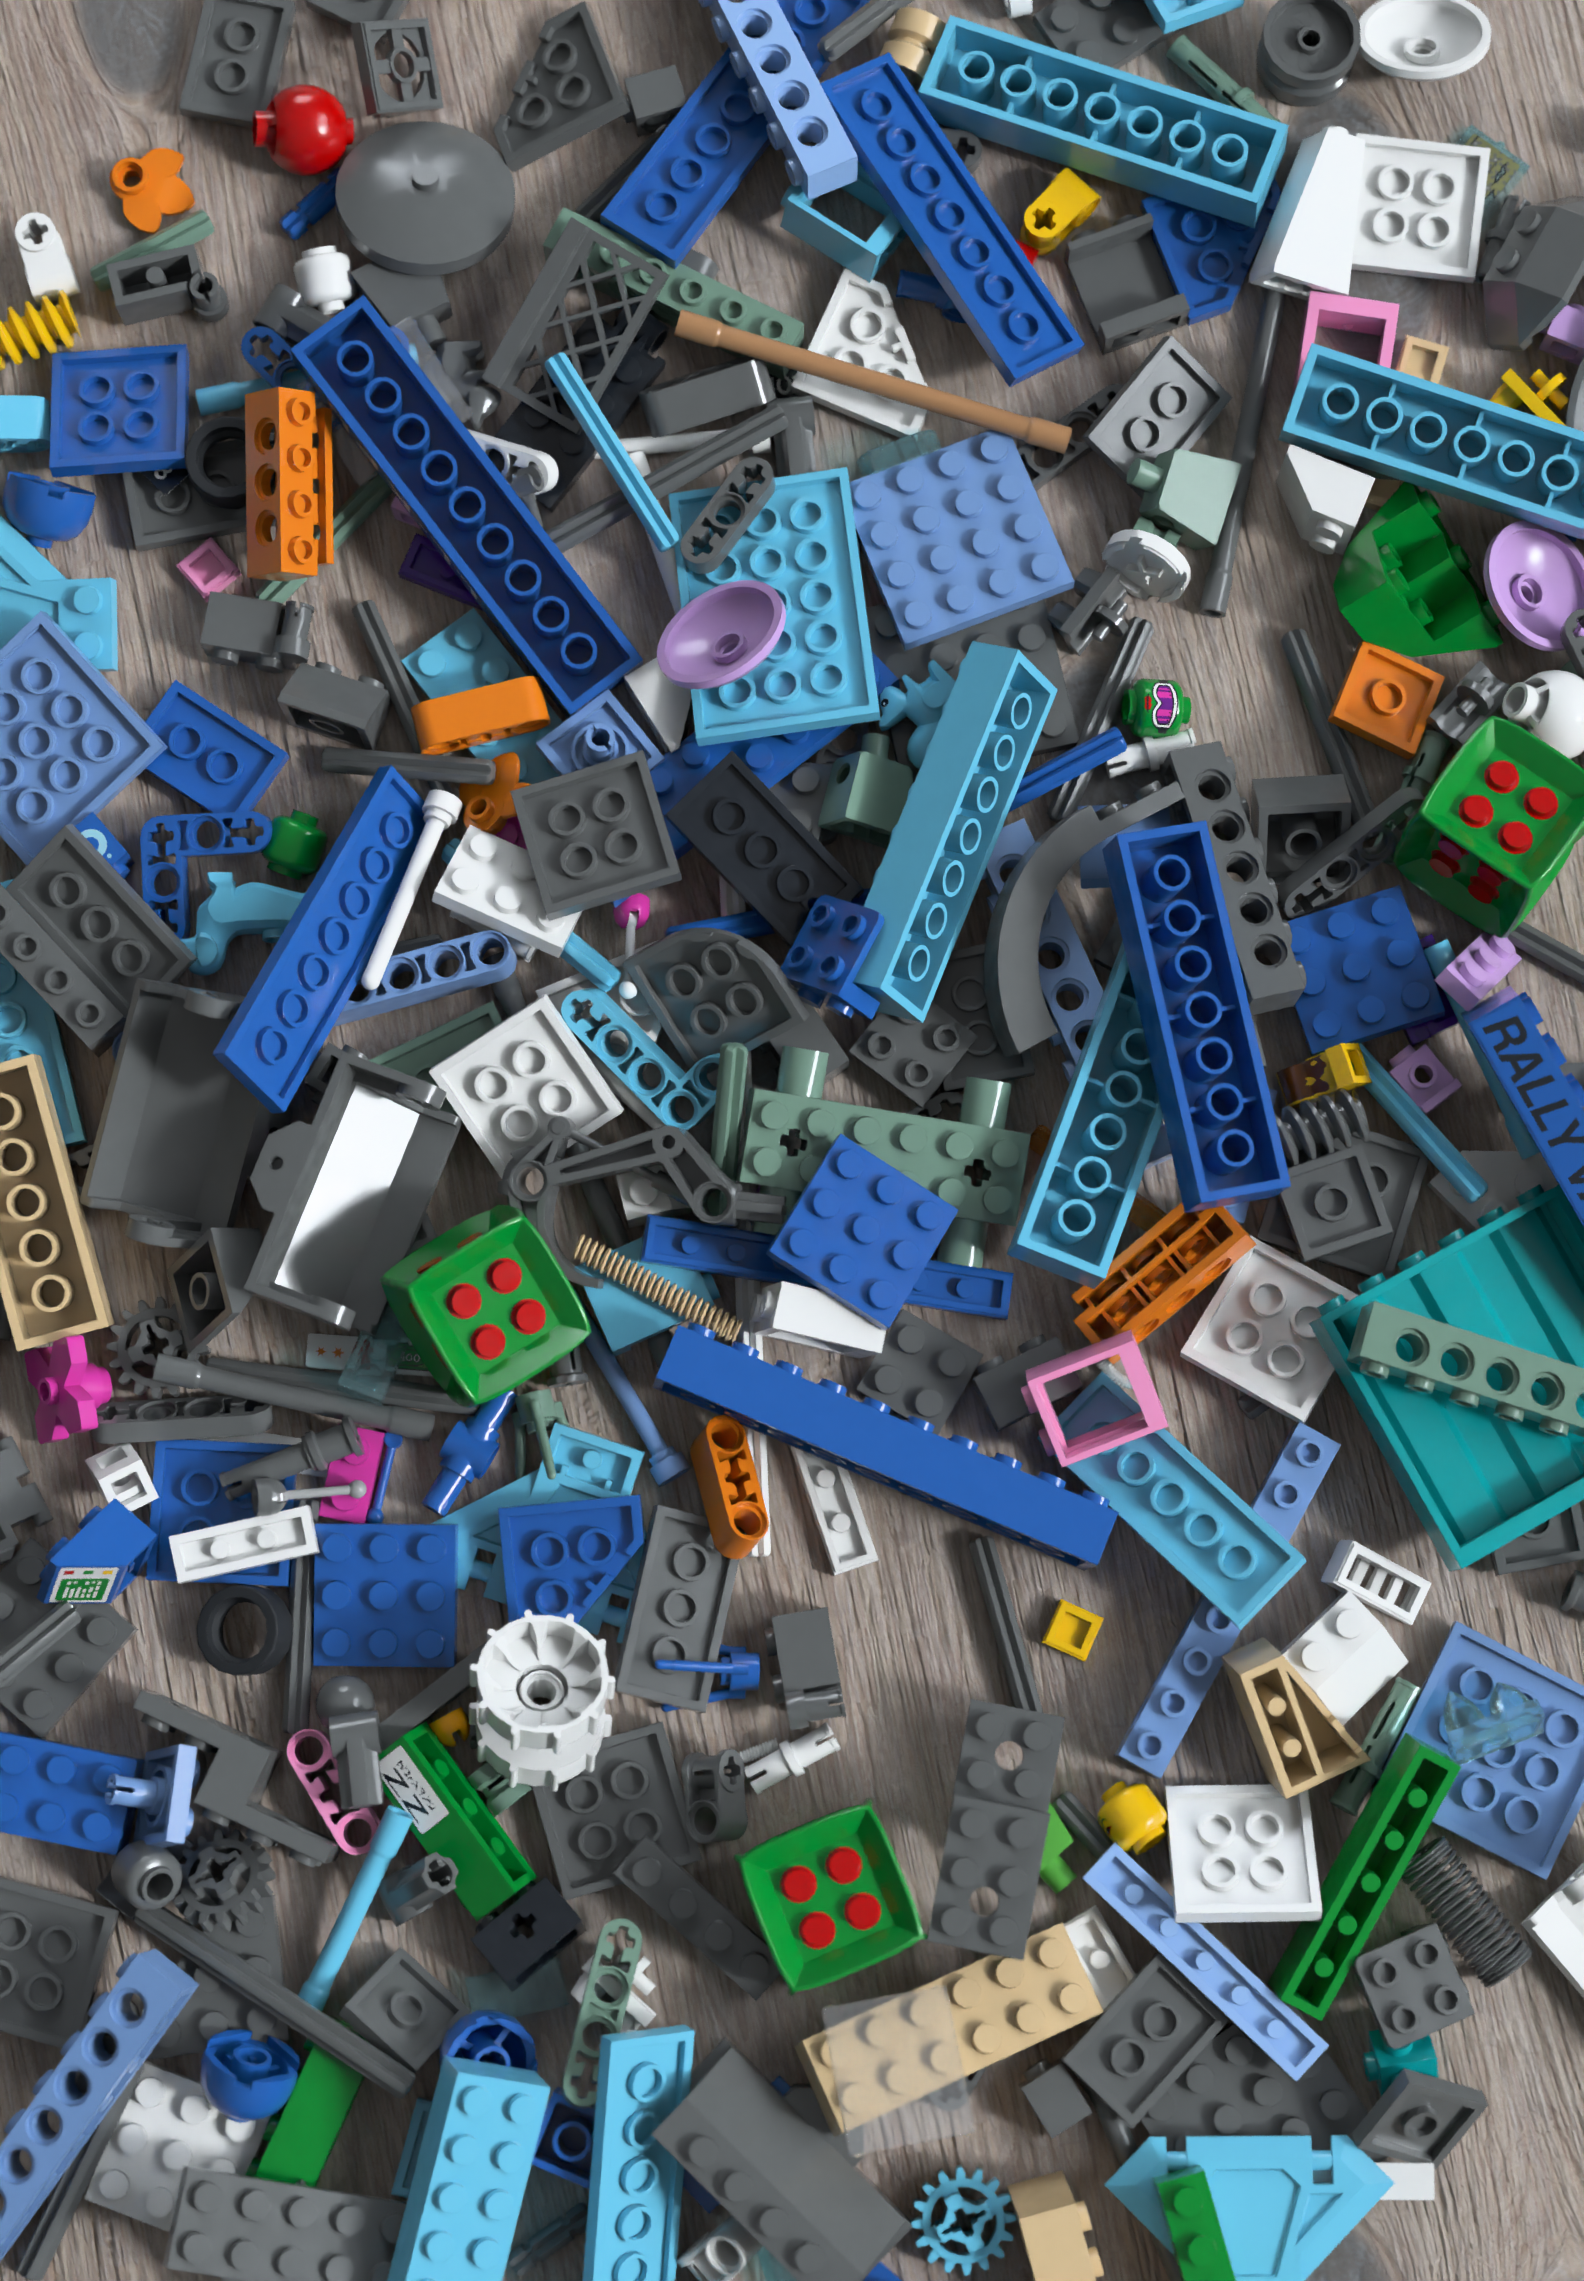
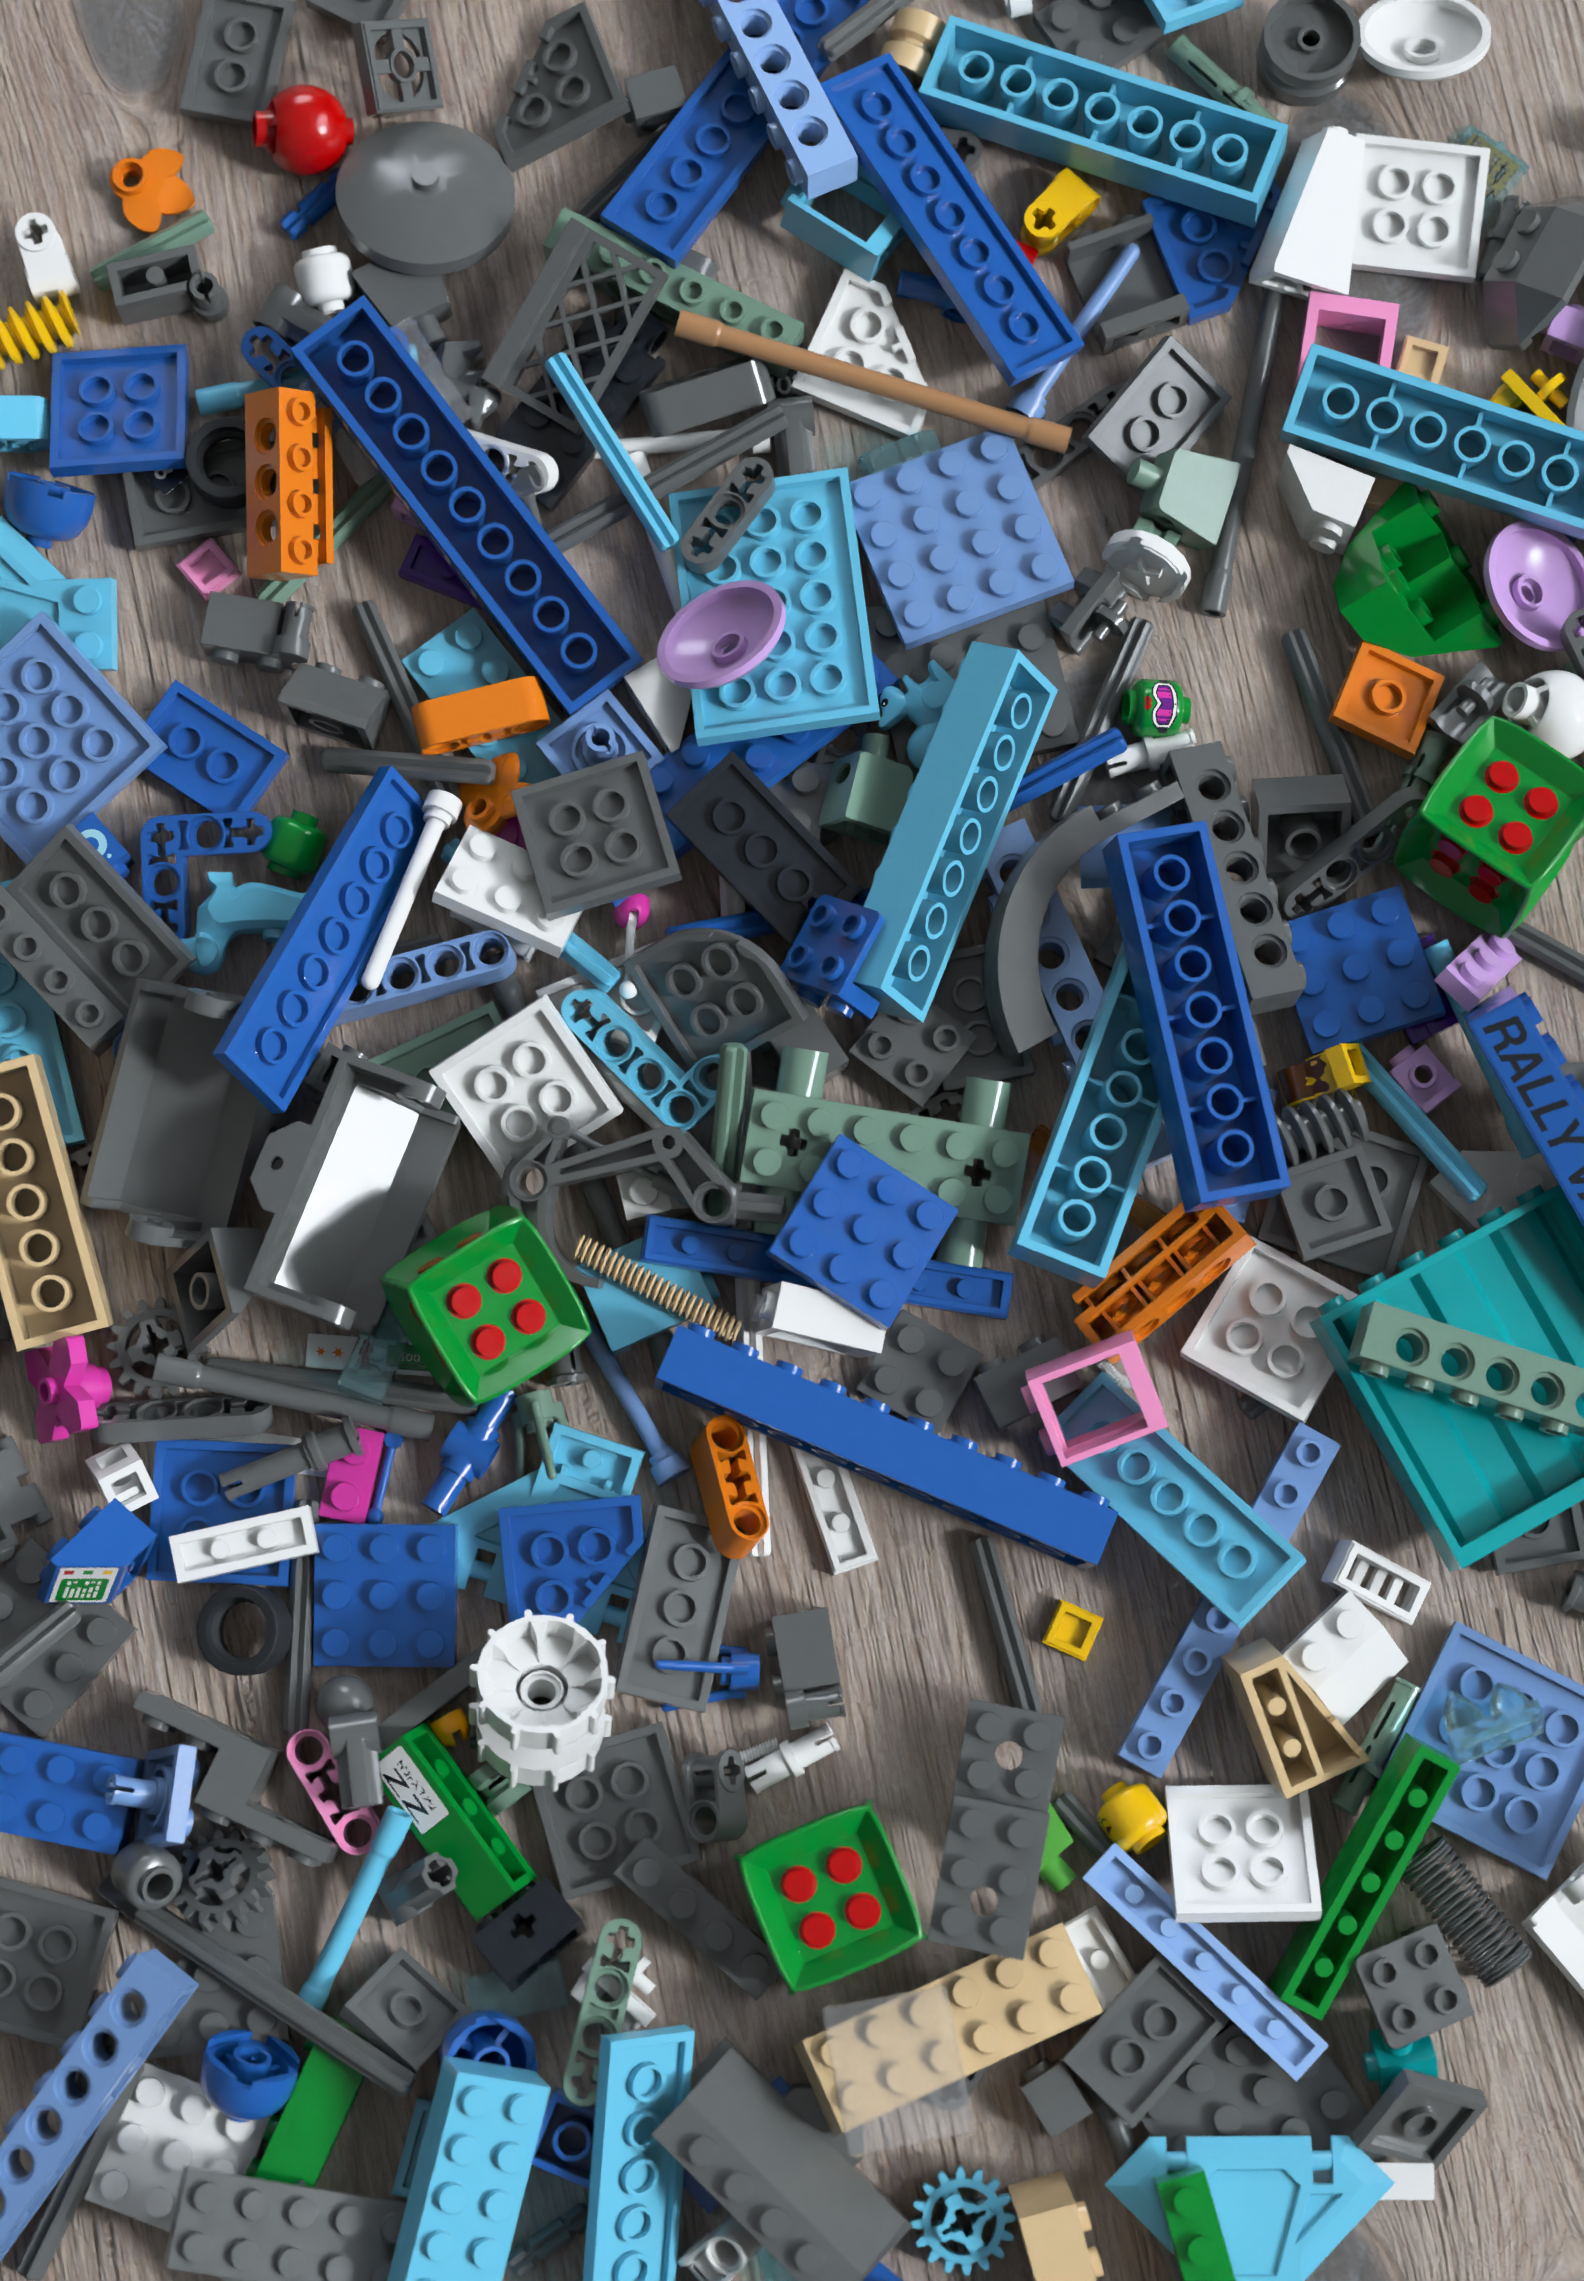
(270, 1495): hinge -> none
(1032, 400): none -> medium blue piece

